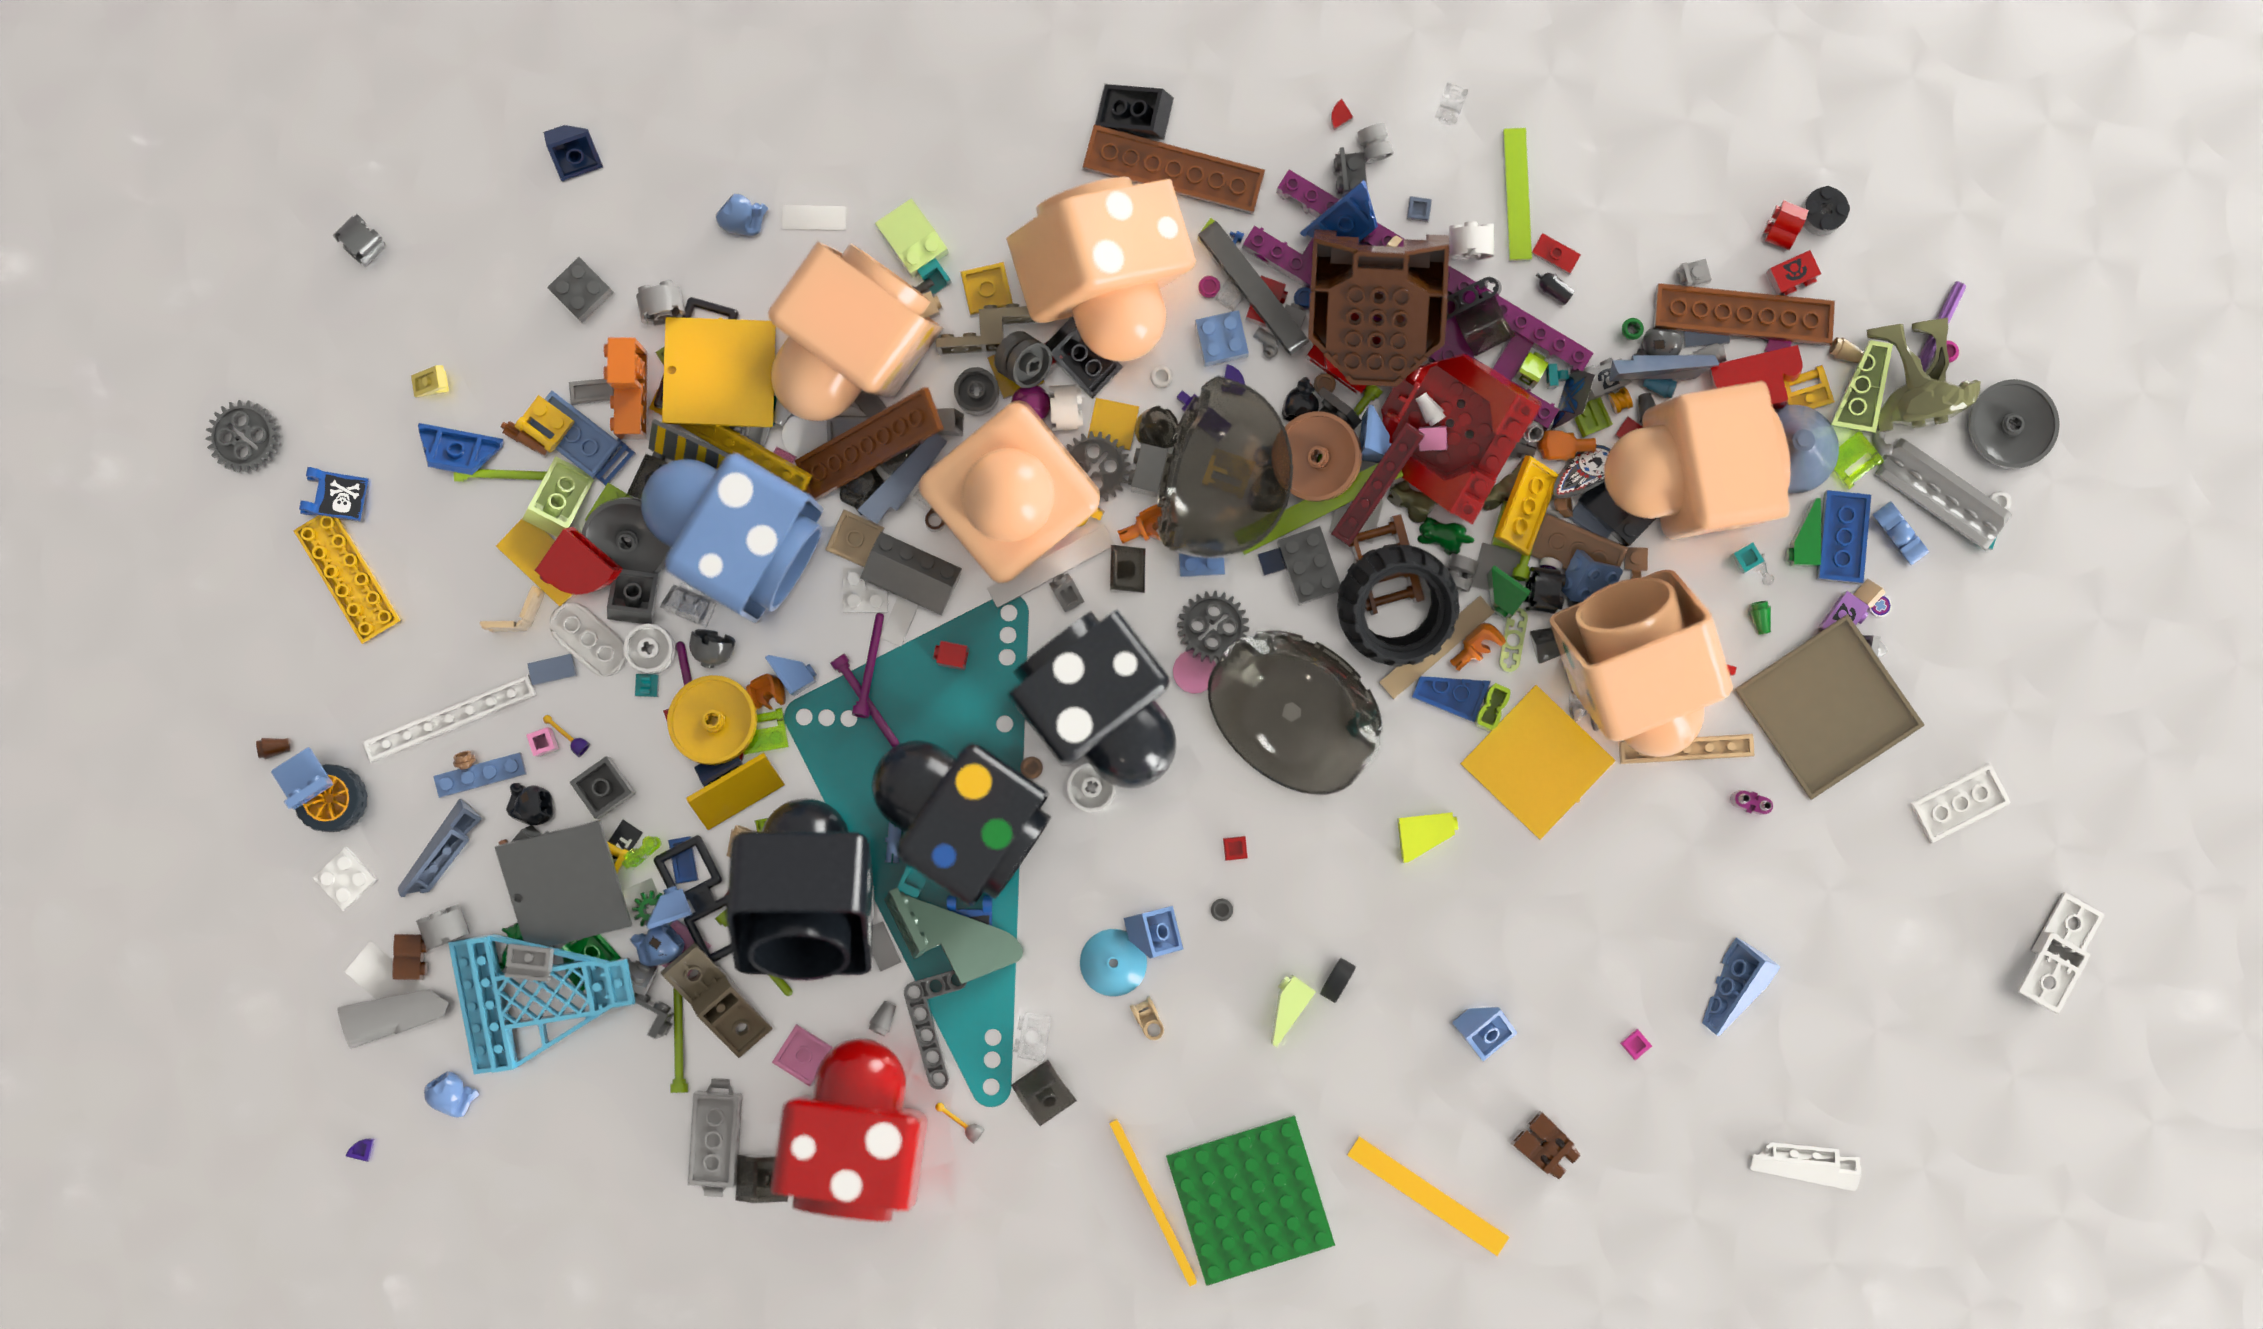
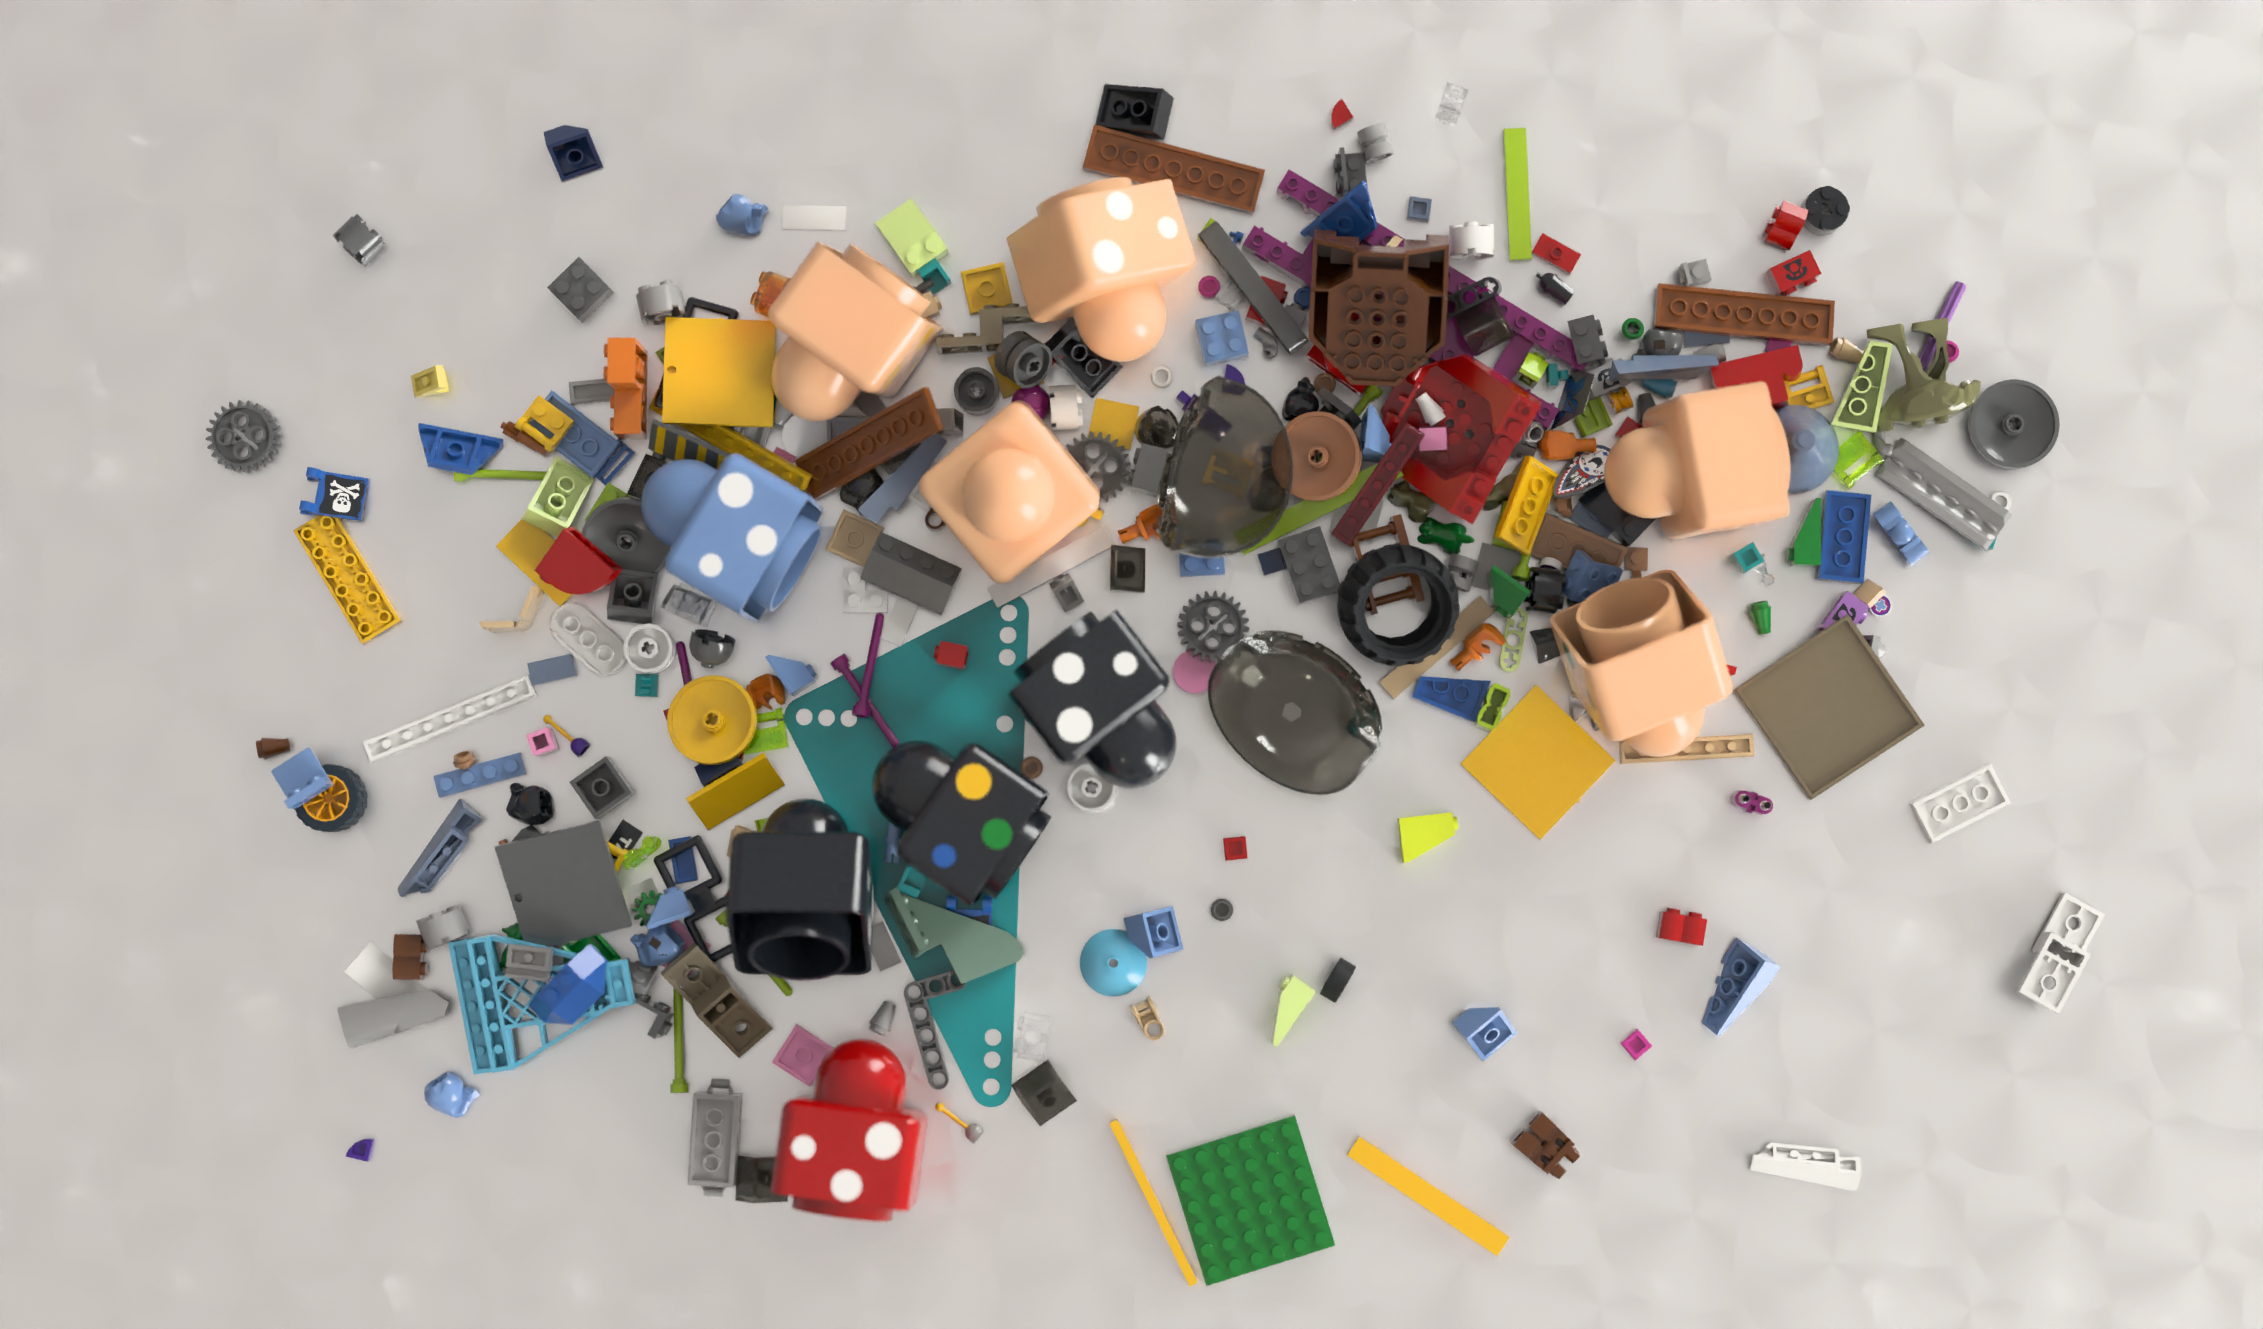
(344, 878): white plate -> none
(572, 989): none -> blue wedge
(769, 289): none -> clear orange brick
(1586, 340): none -> dark grey bracket
(1681, 927): none -> red brick

